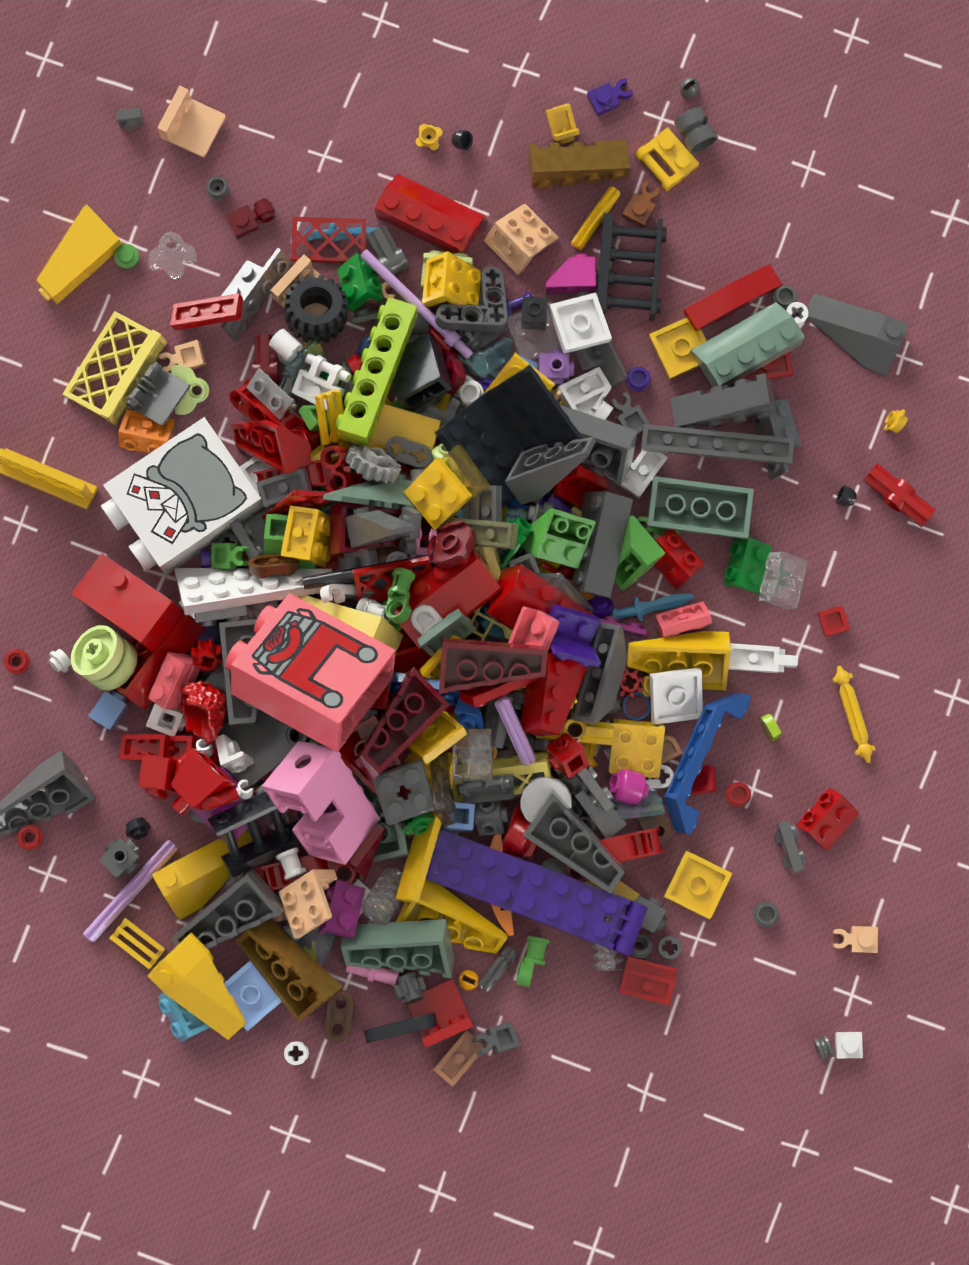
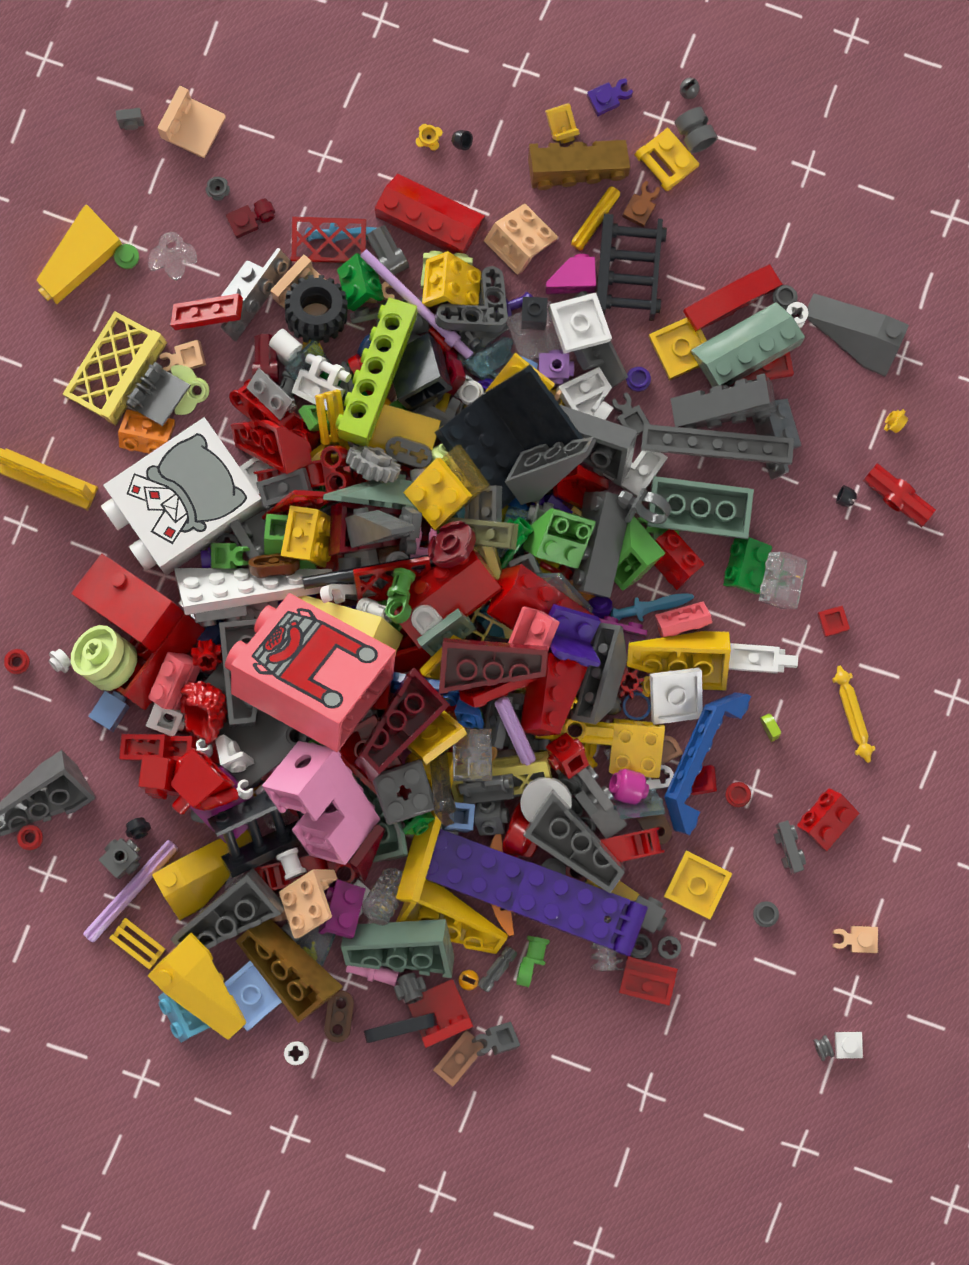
(635, 505): none -> dark grey piece

